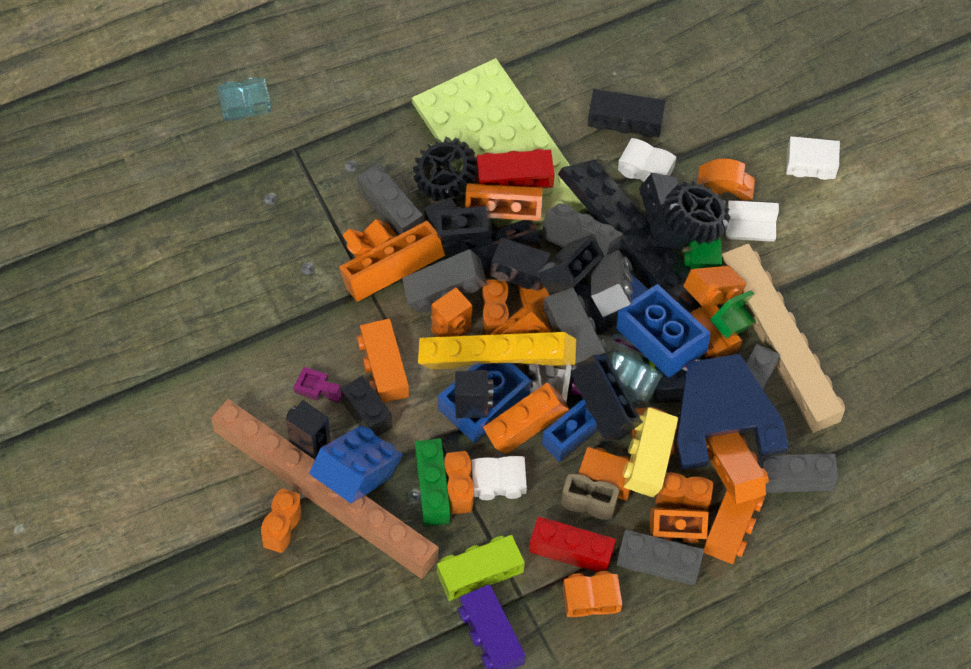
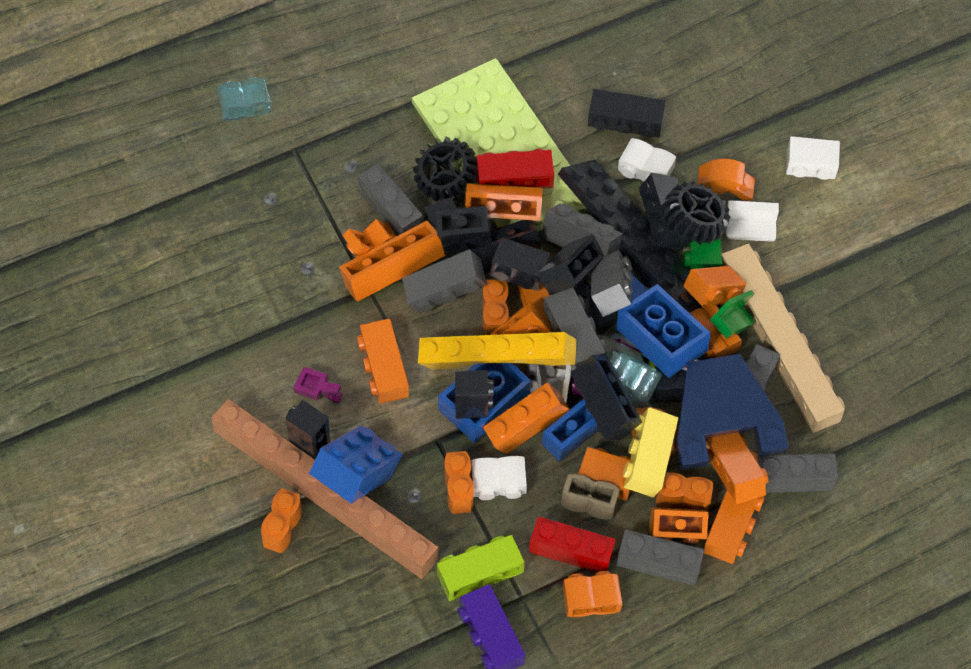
(366, 406): black brick -> none
(432, 482): green brick -> none
(451, 315): orange brick -> none

